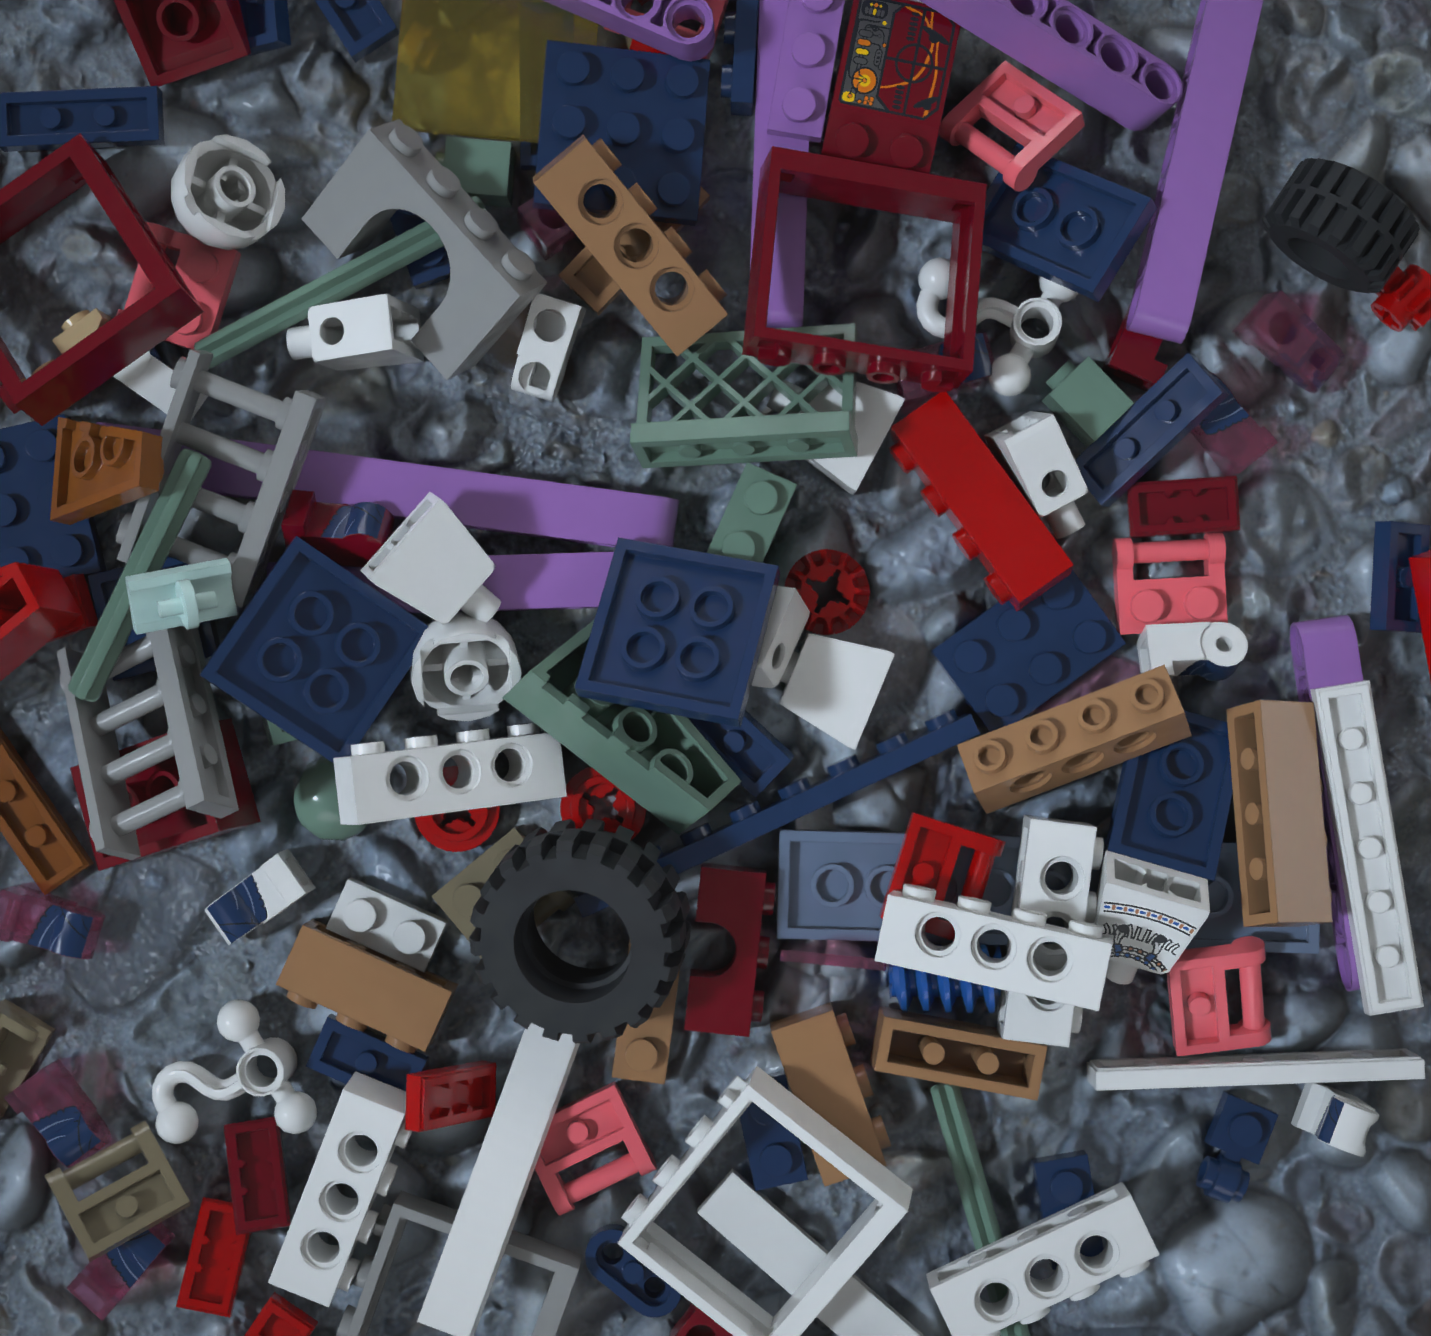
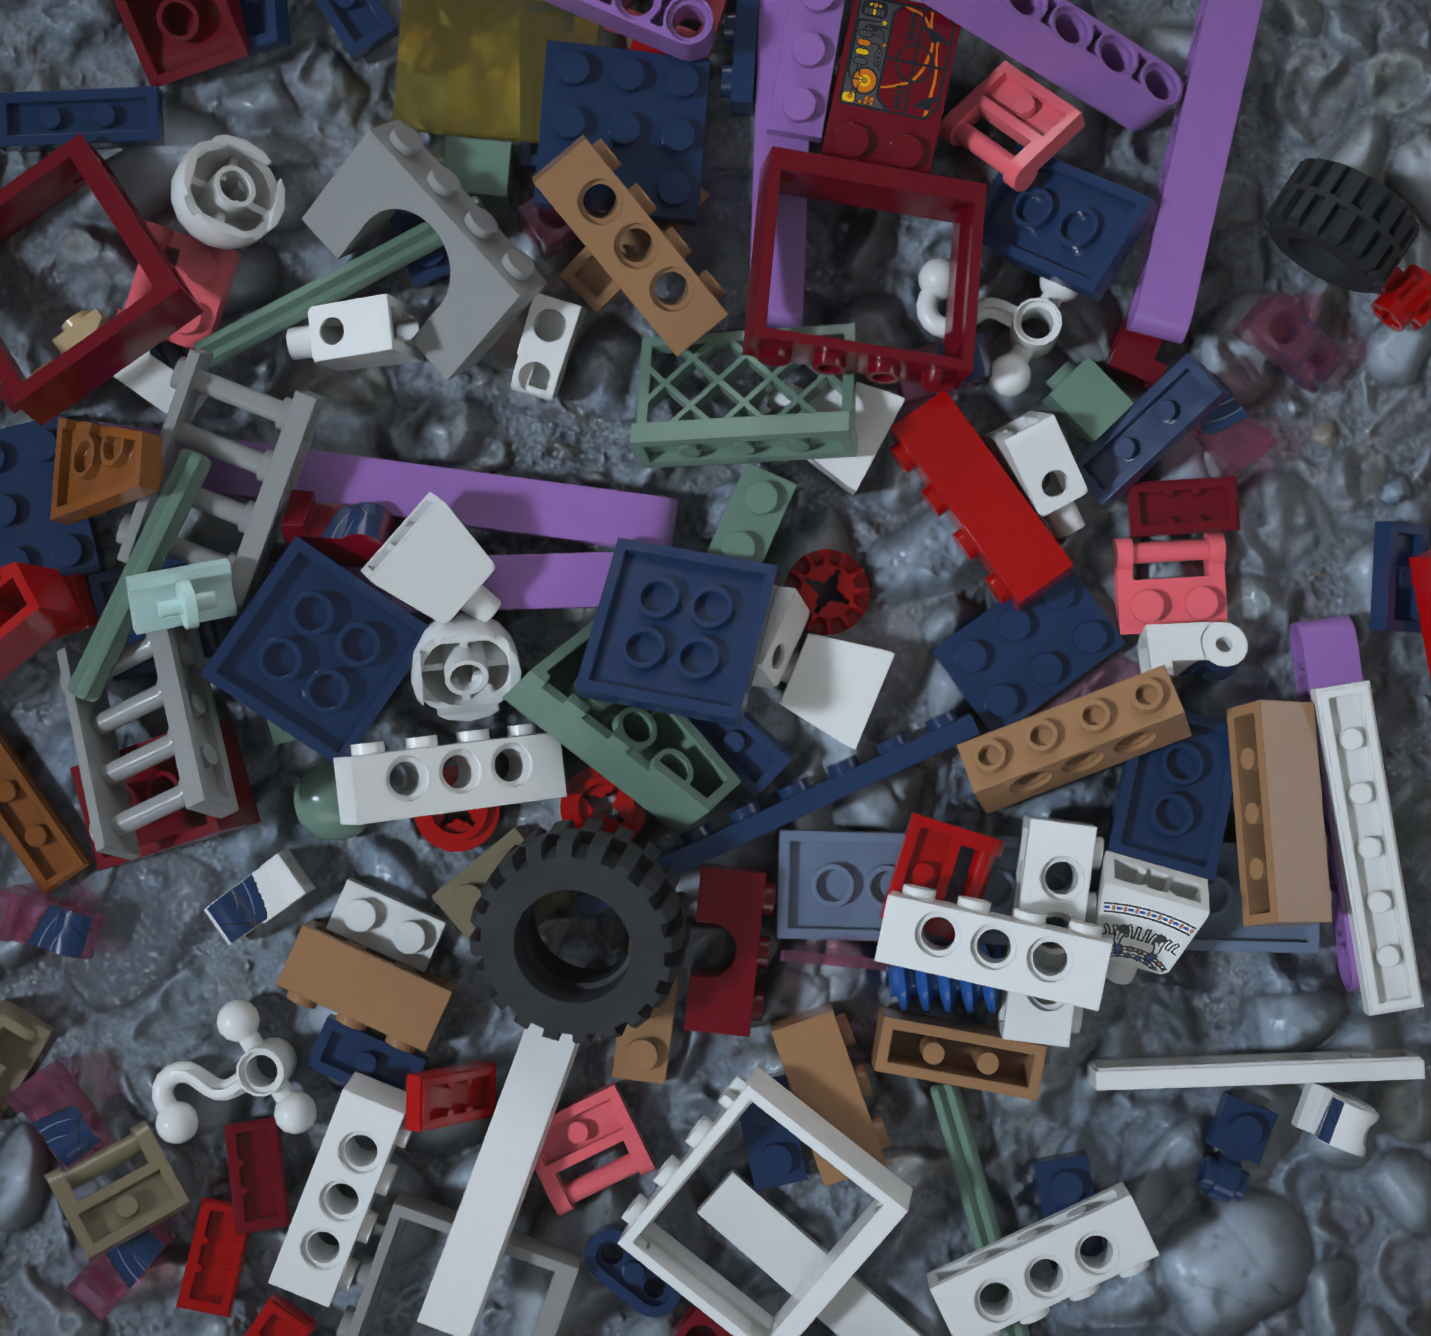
(1200, 998): coral plate -> none

